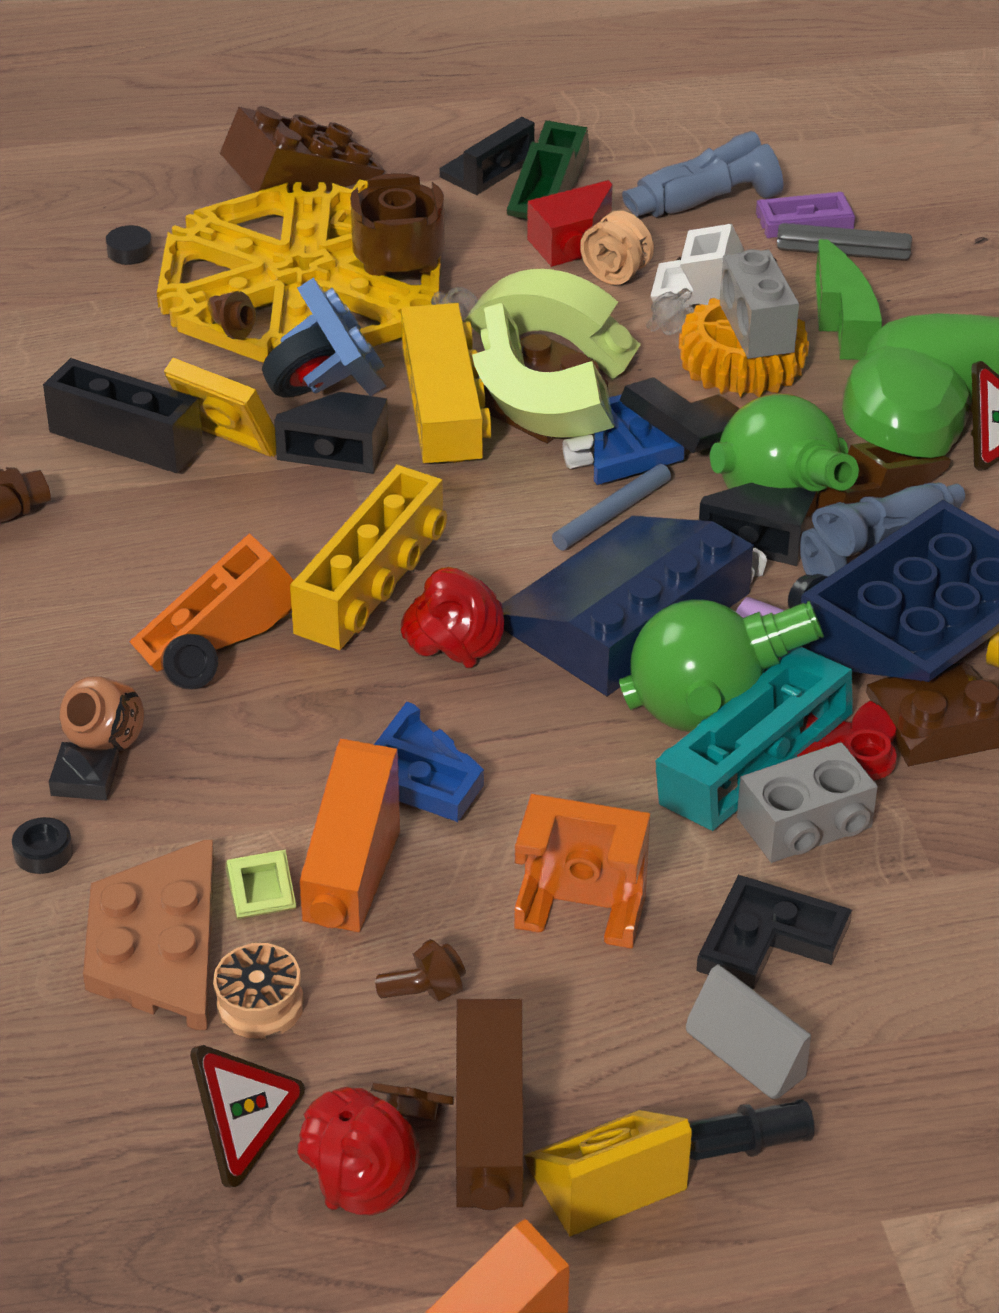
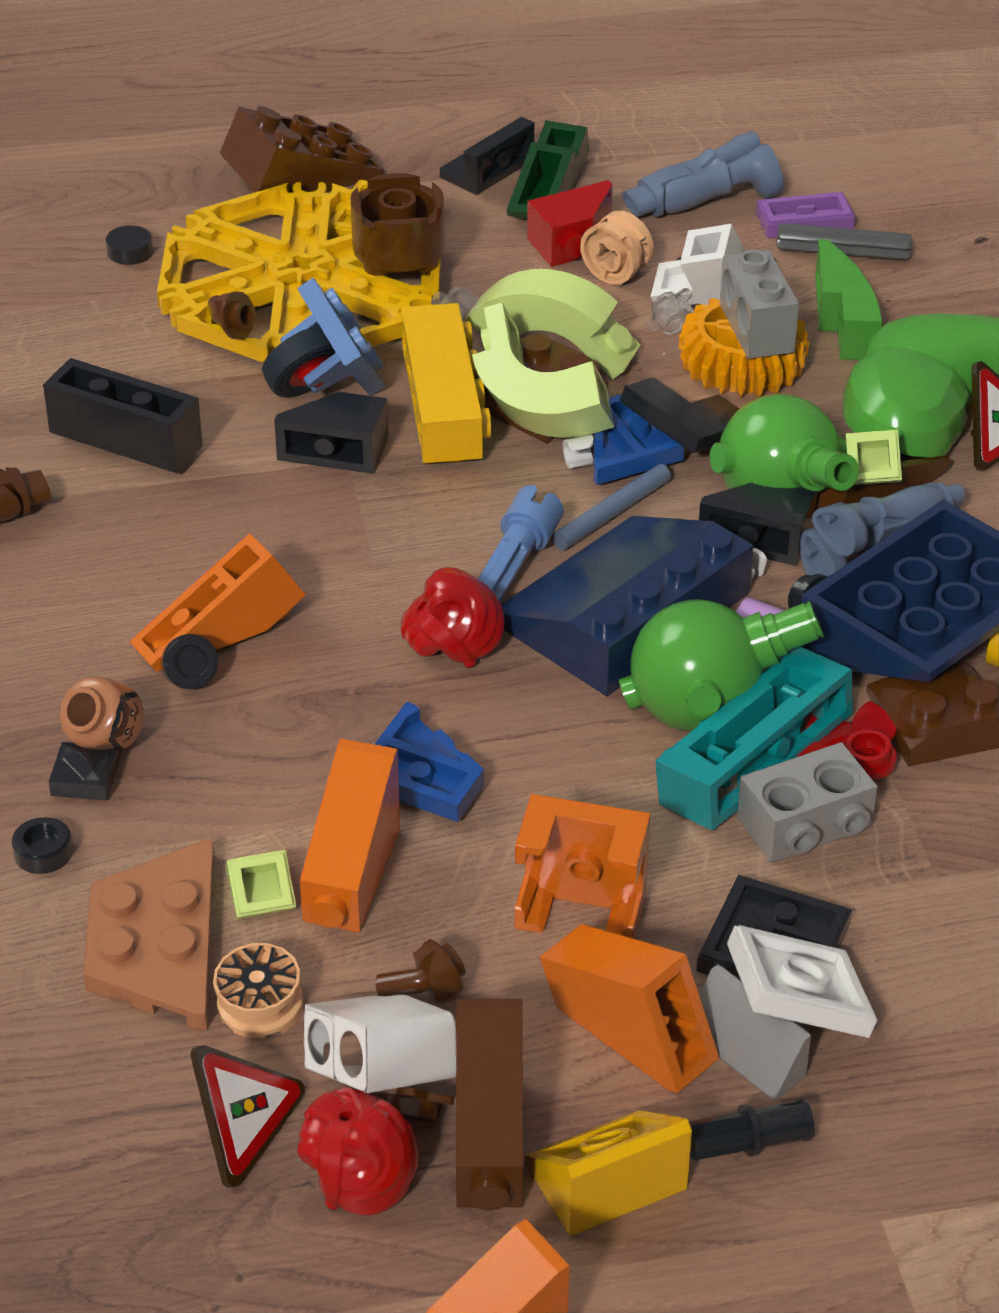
(225, 406): yellow tile -> none
(367, 557): yellow brick -> none
(403, 1046): none -> white piece
(525, 529): none -> medium blue piece
(634, 1001): none -> orange slope
(801, 981): none -> white tile
(876, 456): none -> yellowish green slope

